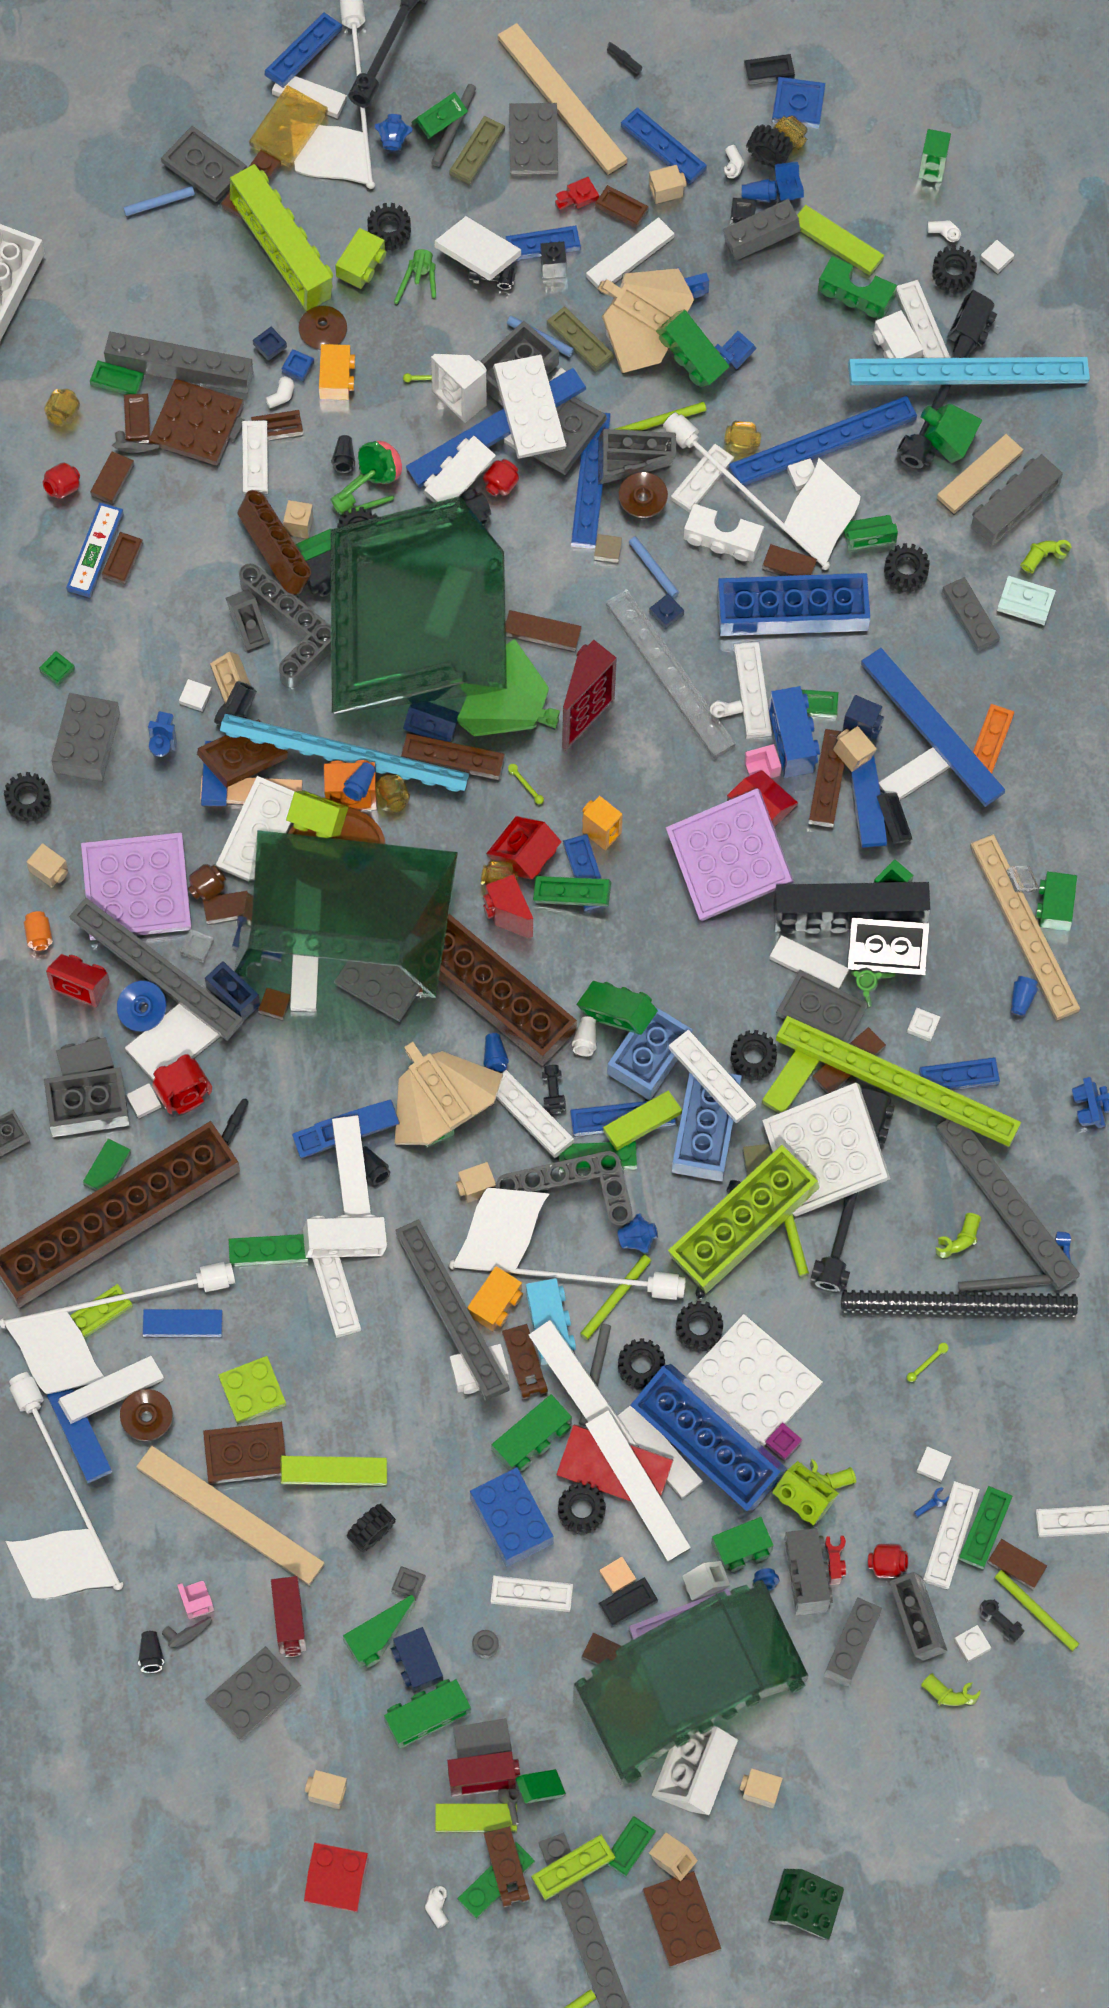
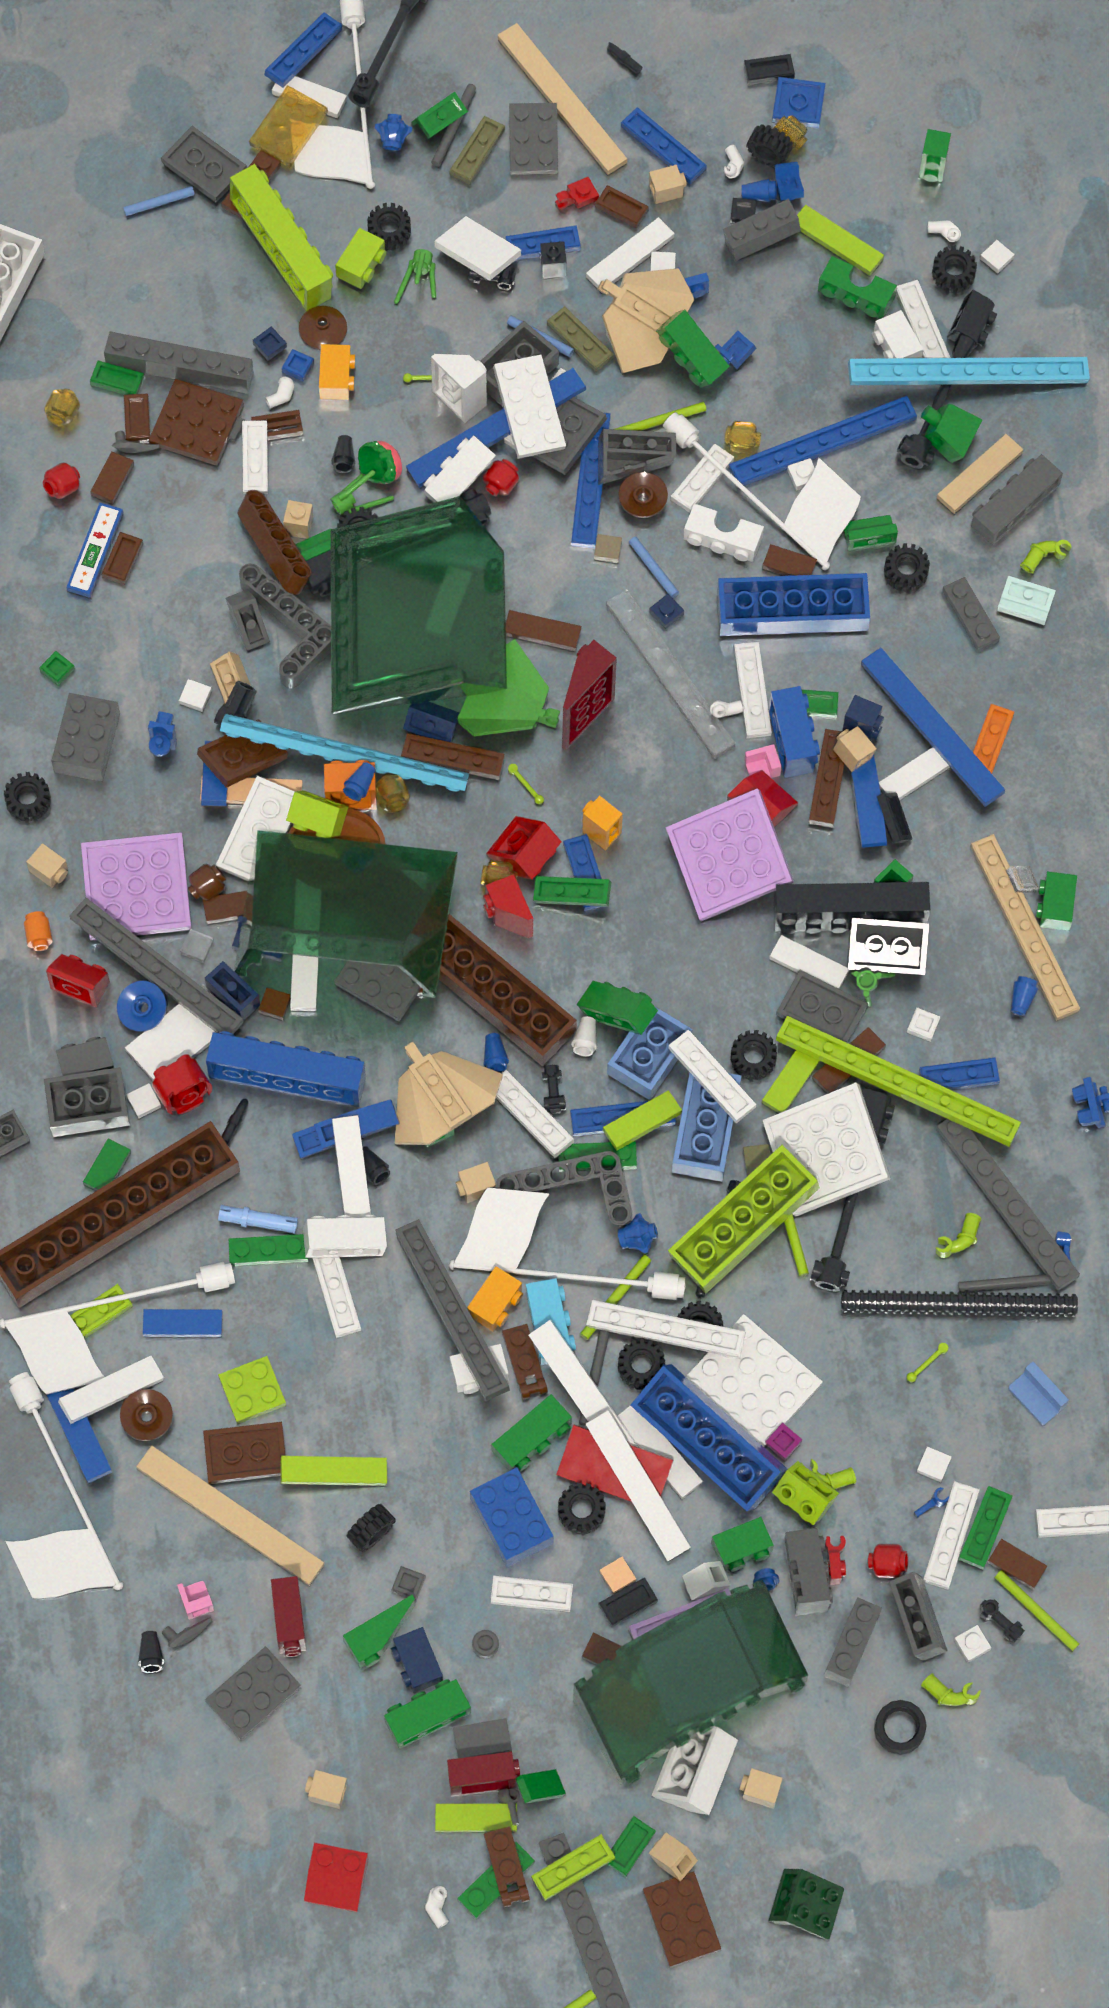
(257, 1219): none -> light blue pin
(286, 1068): none -> blue brick
(662, 260): none -> white tile
(666, 1329): none -> white tile
(917, 1715): none -> black tyre
(1038, 1394): none -> medium blue panel

